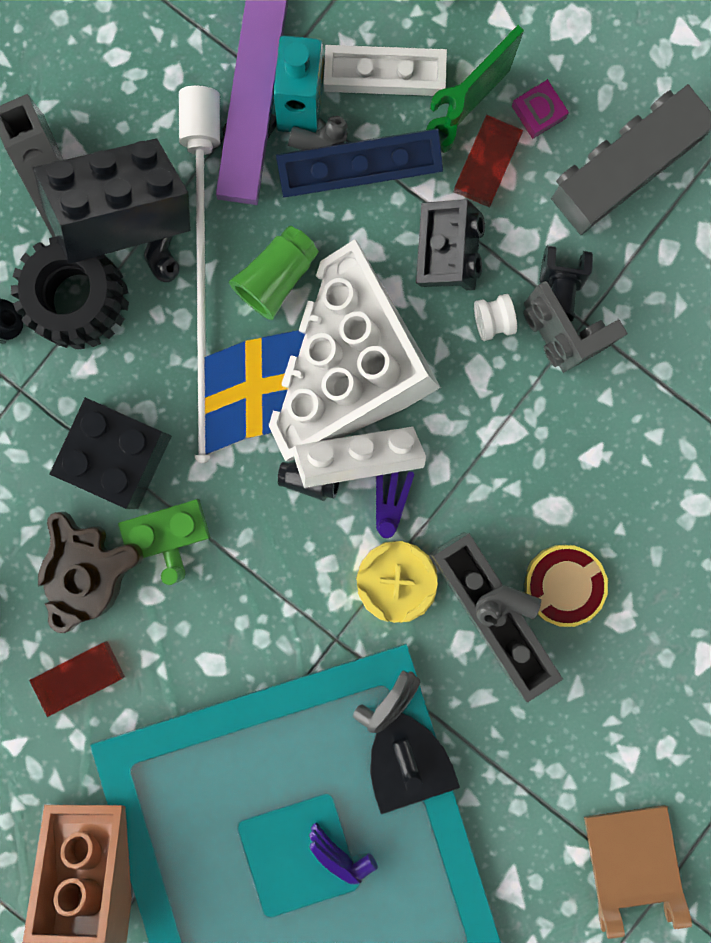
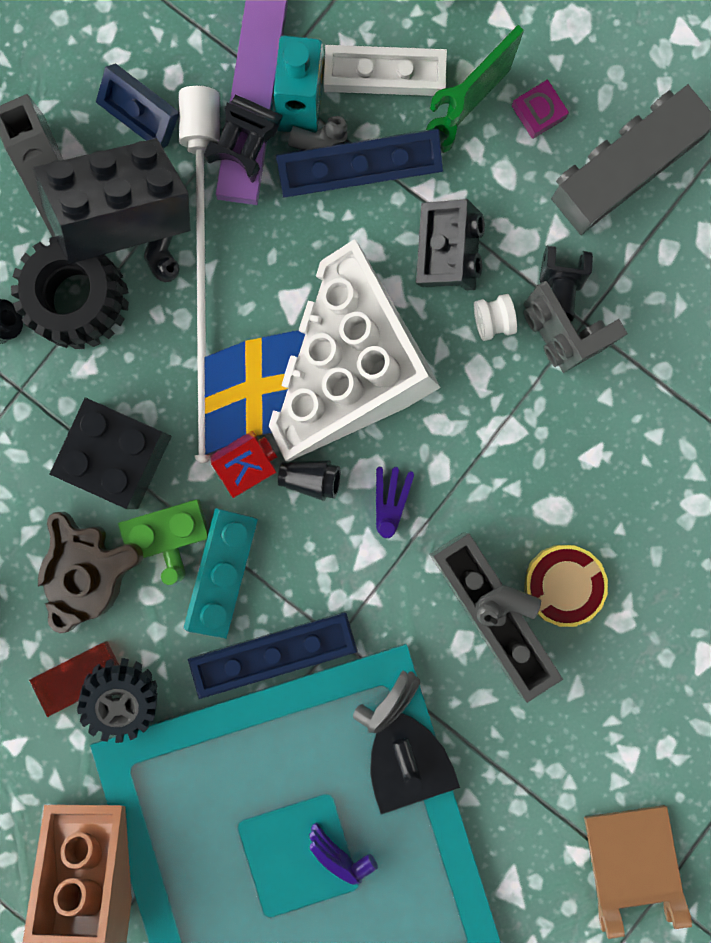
(121, 714): none -> black wheel
(136, 105): none -> dark blue plate
(220, 573): none -> teal plate
(244, 463): none -> red brick
(252, 120): none -> black piece
(272, 655): none -> dark blue tile
(275, 272): bright green plant -> none
(359, 456): white plate -> none
(397, 581): light yellow tile -> none
(488, 161): clear red tile -> none

